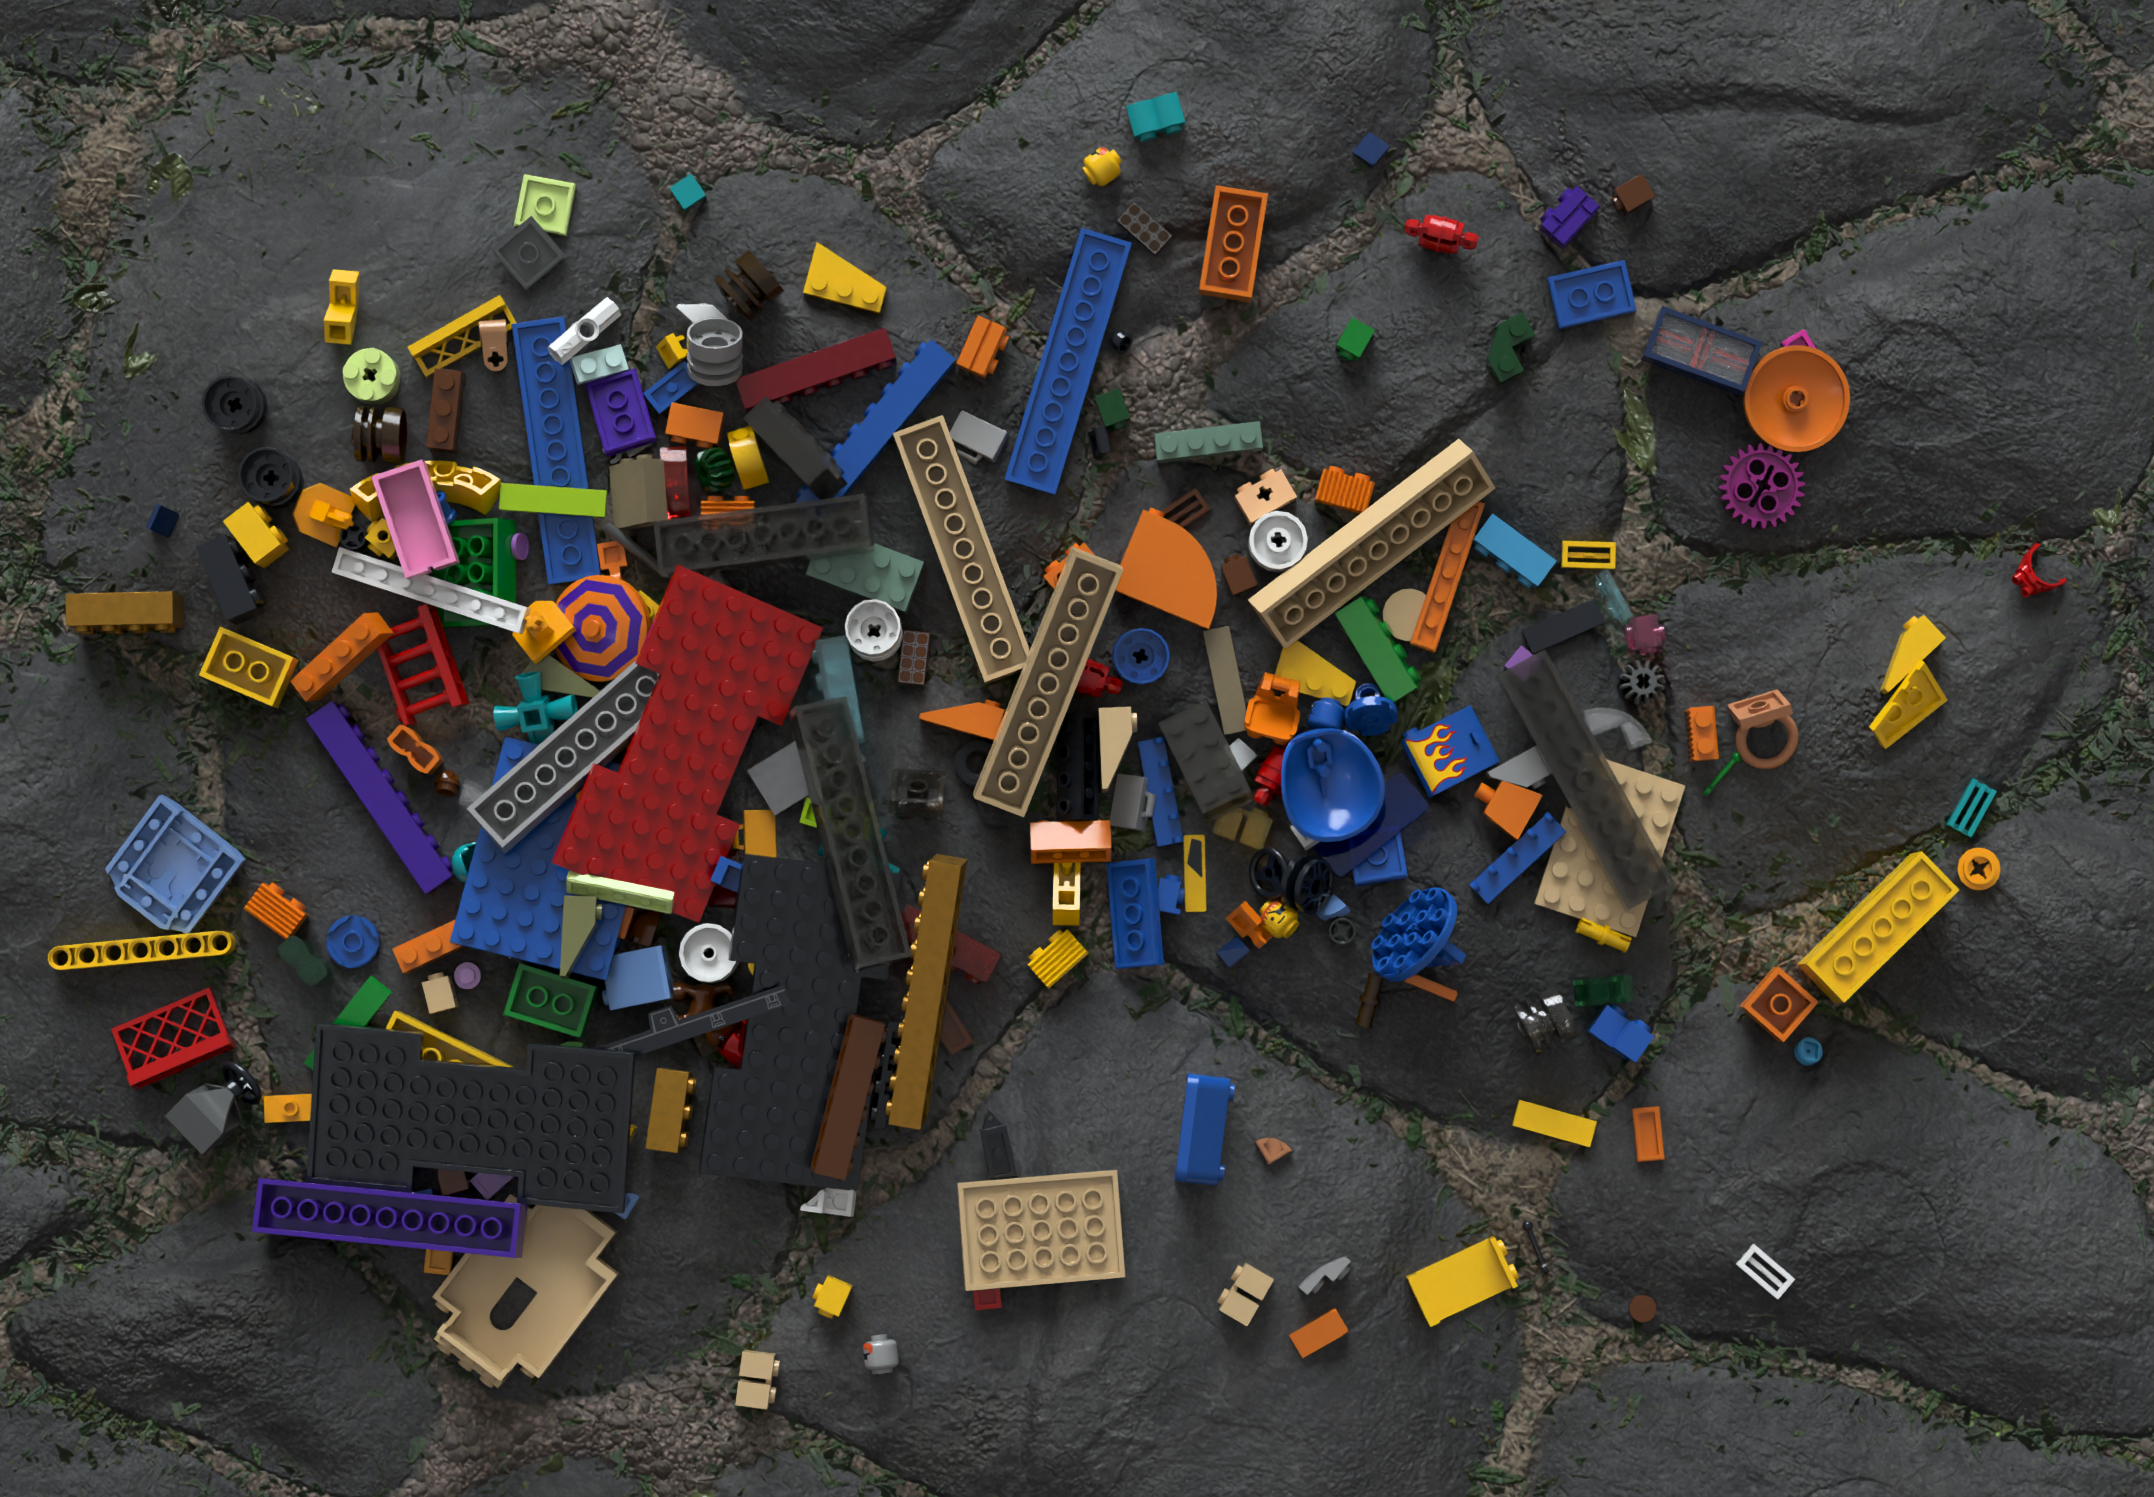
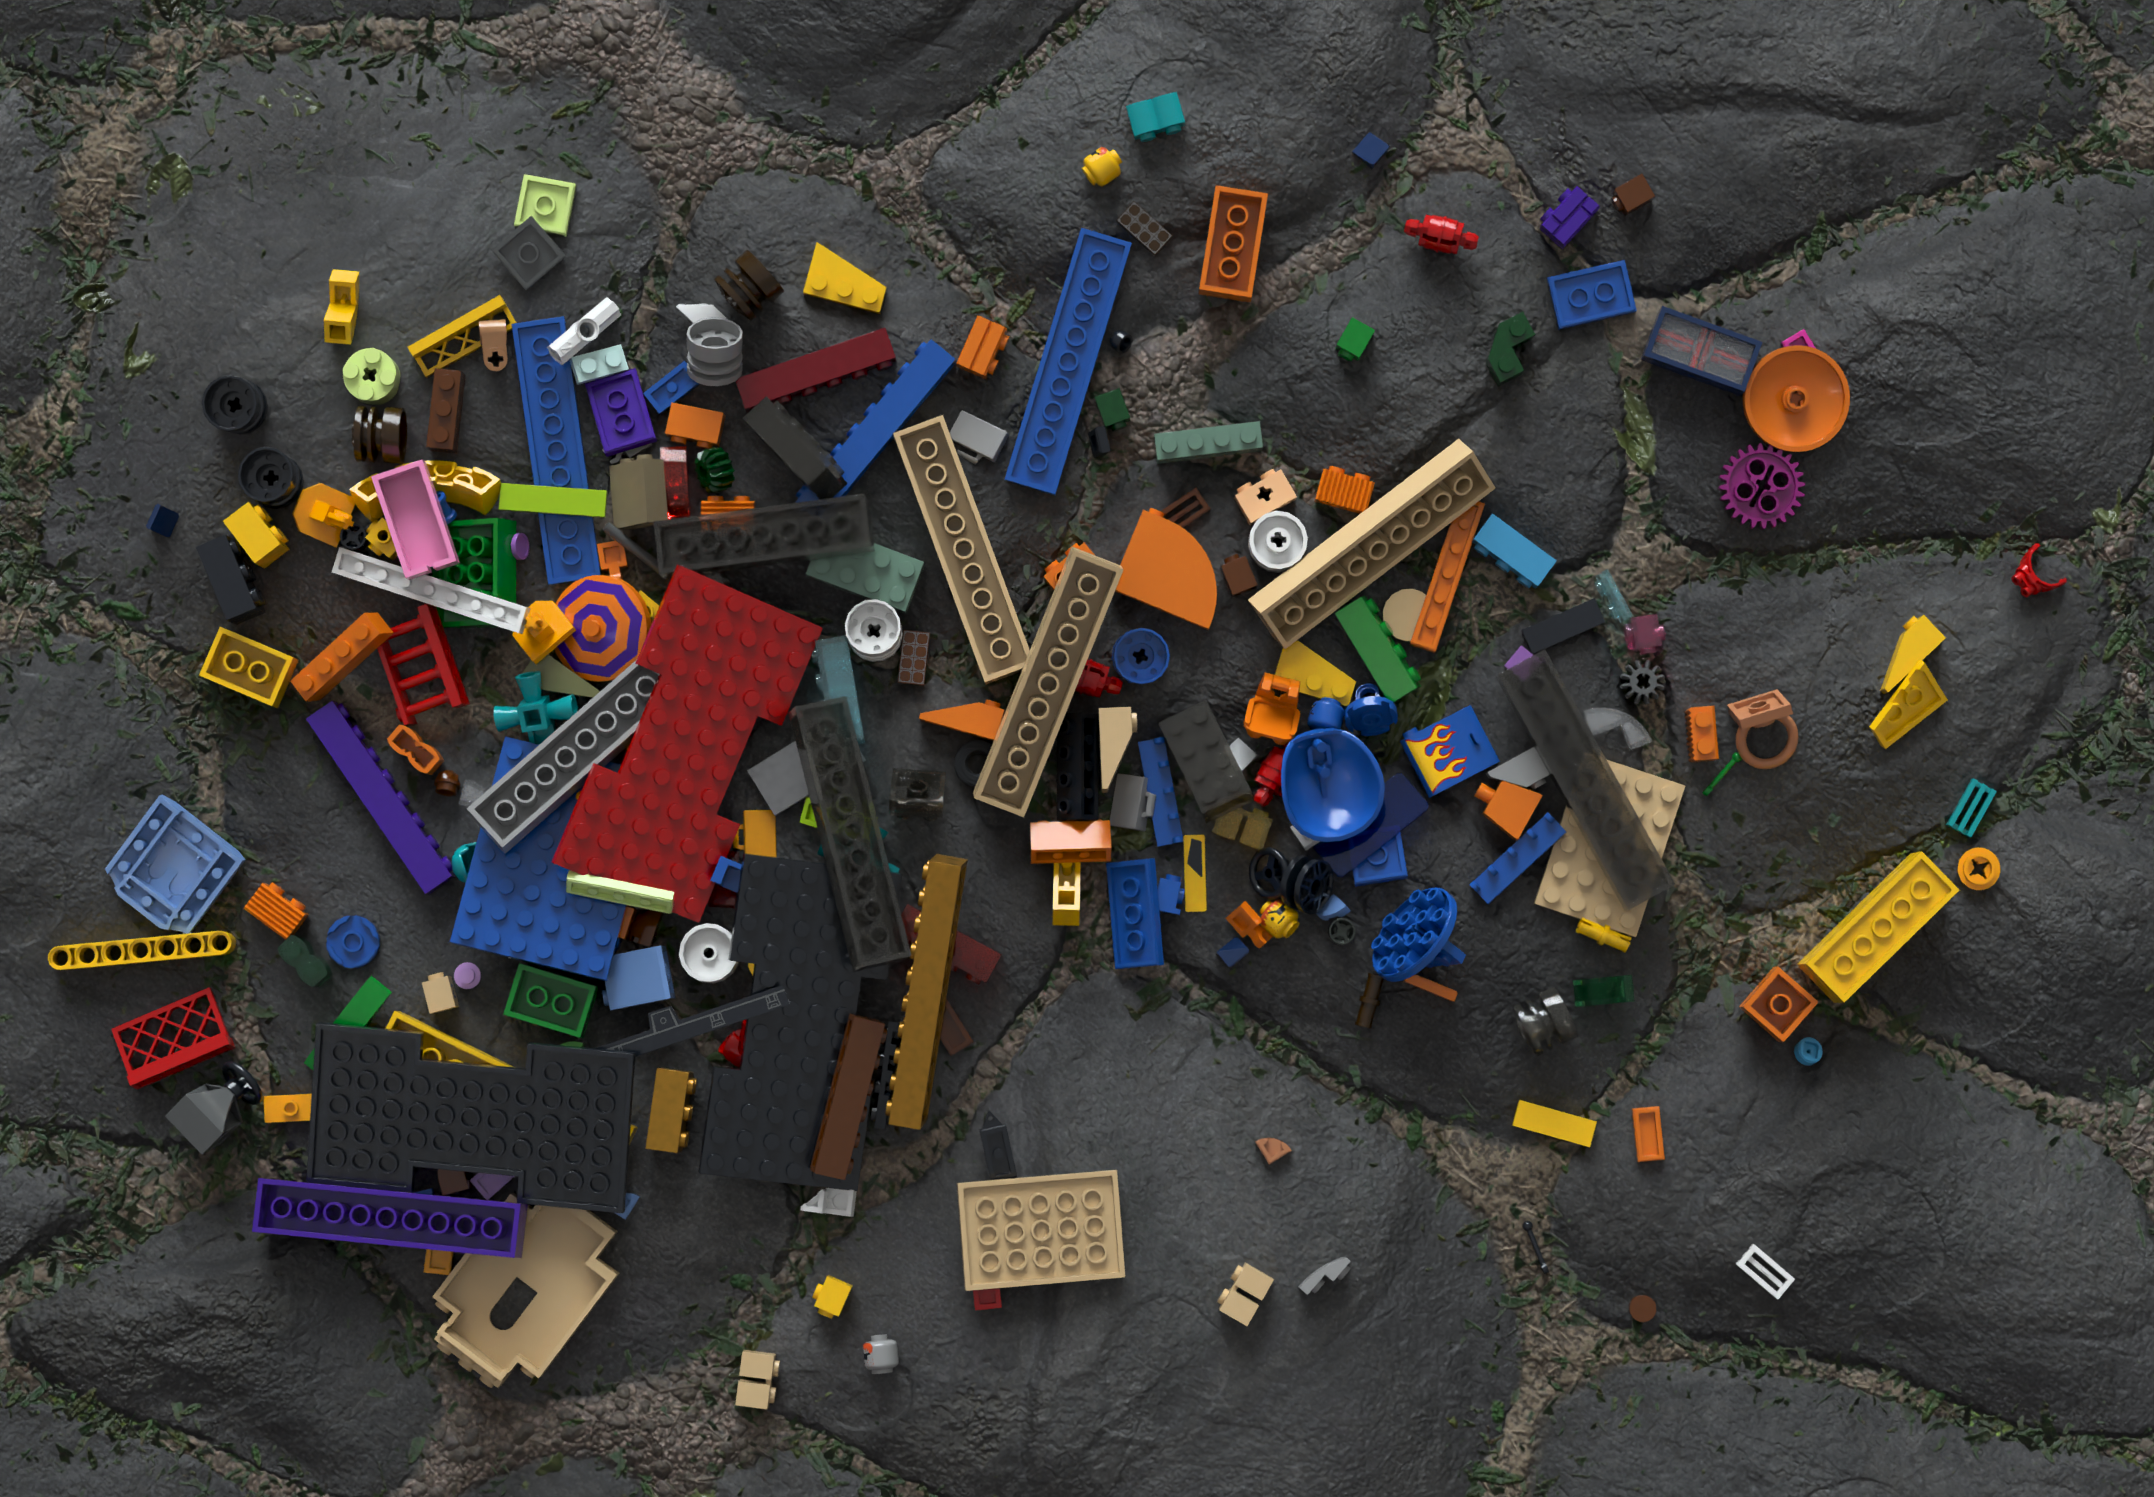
(124, 610): pearl gold brick -> none
(426, 948): orange brick -> none
(578, 926): olive slope -> none
(671, 350): yellow tile -> none
(688, 192): teal tile -> none
(703, 999): reddish brown animal -> none
(747, 457): yellow brick -> none
(1057, 958): yellow brick -> none
(1203, 1129): blue windscreen -> none
(1225, 679): dark tan tile -> none
(1319, 1333): orange slope -> none
(1462, 1280): yellow panel -> none
(1586, 544): yellow tile -> none
(1619, 1034): blue brick -> none

